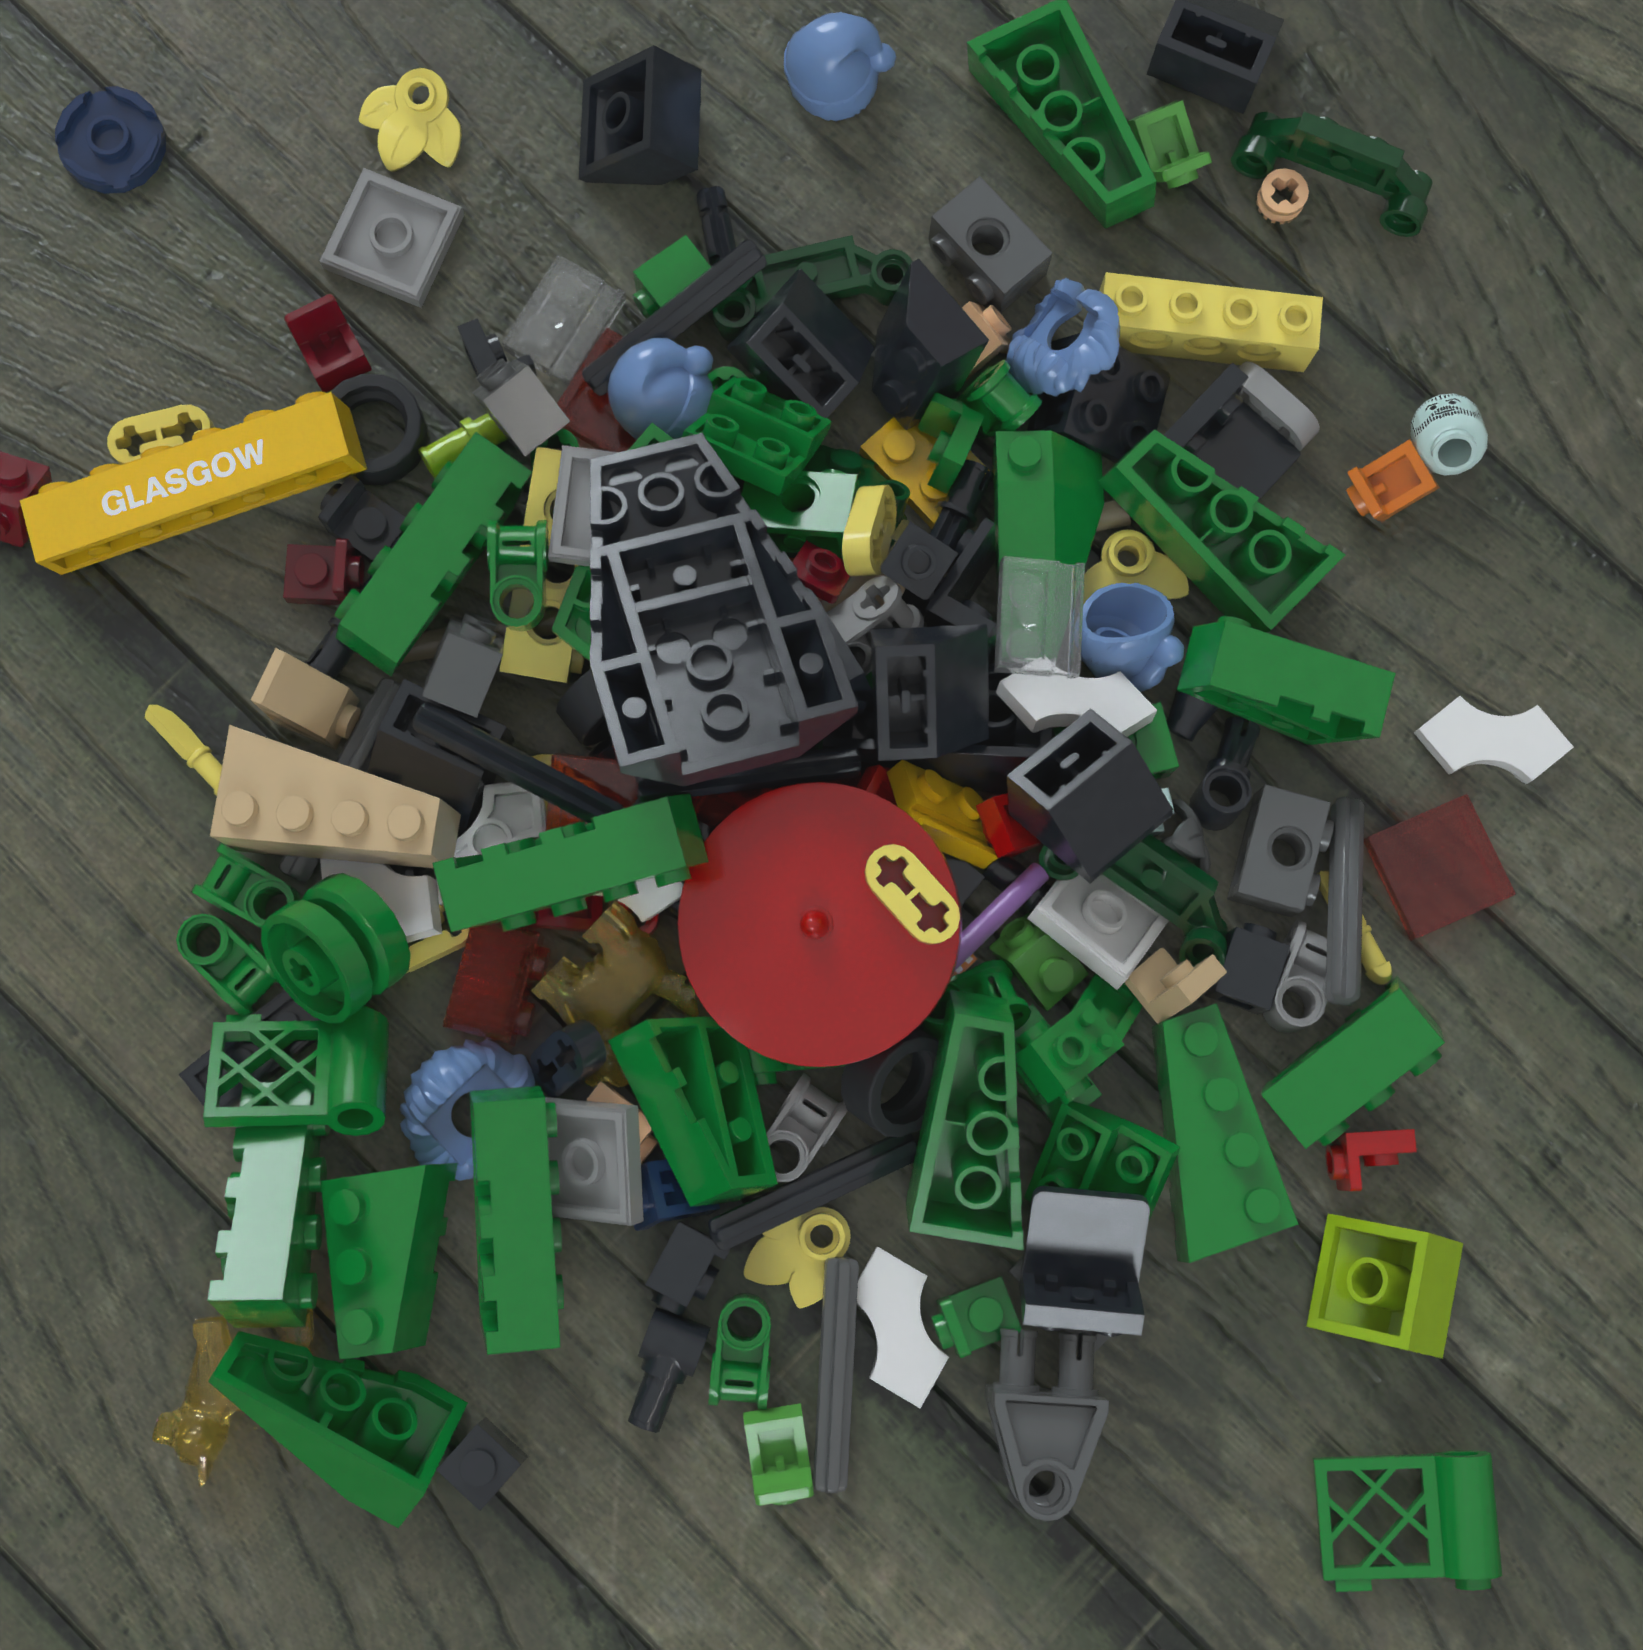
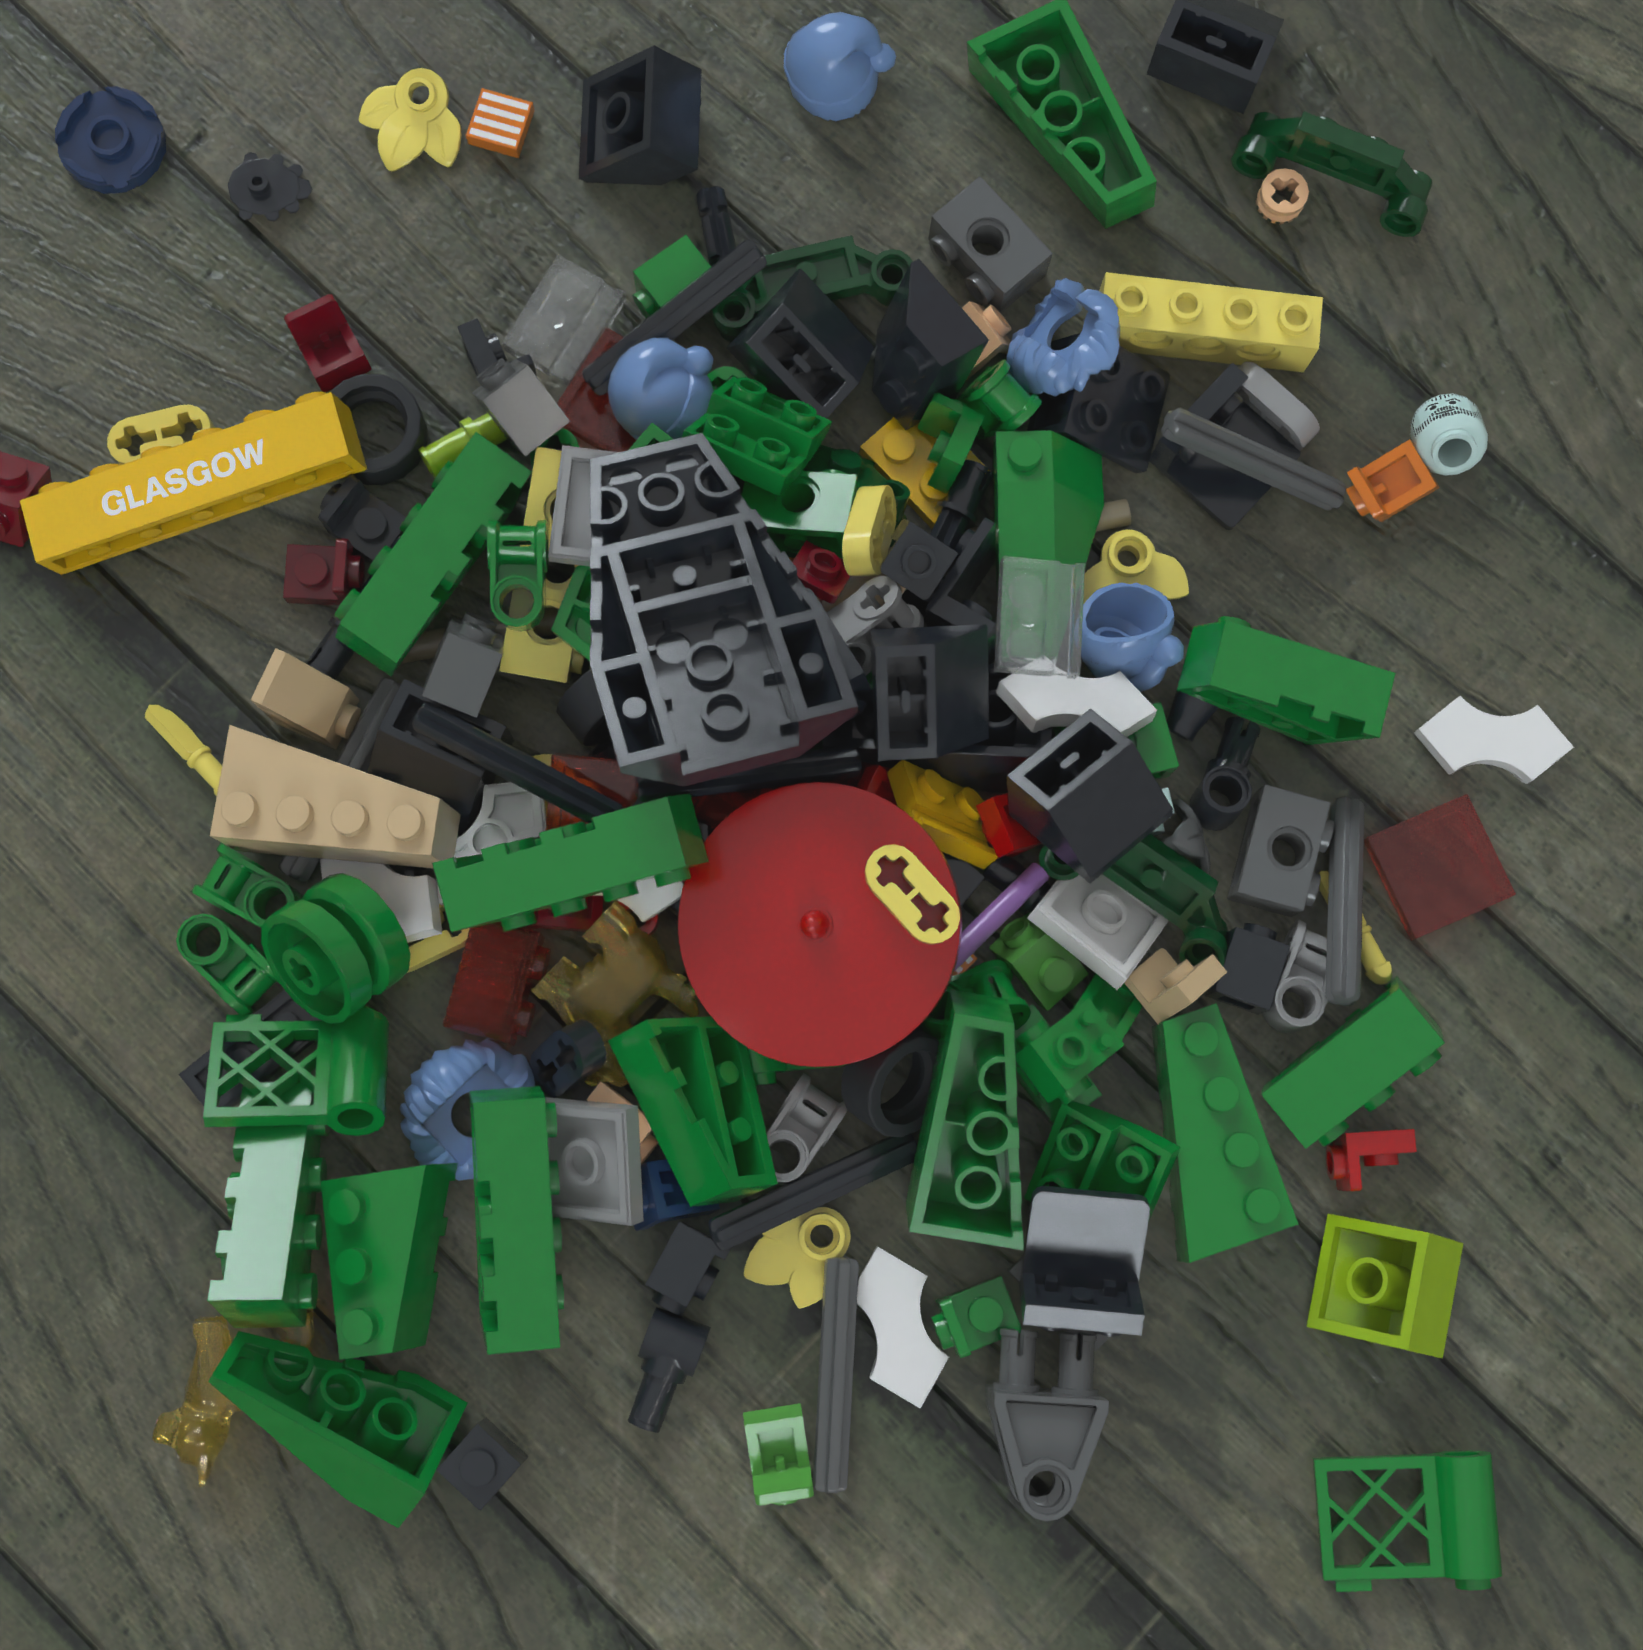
(267, 187): none -> black piece
(392, 237): light grey tile -> none
(500, 123): none -> orange tile
(741, 1357): green piece -> none
(1169, 144): bright green bracket -> none
(1218, 534): green wedge -> none
(1253, 459): none -> dark grey axle

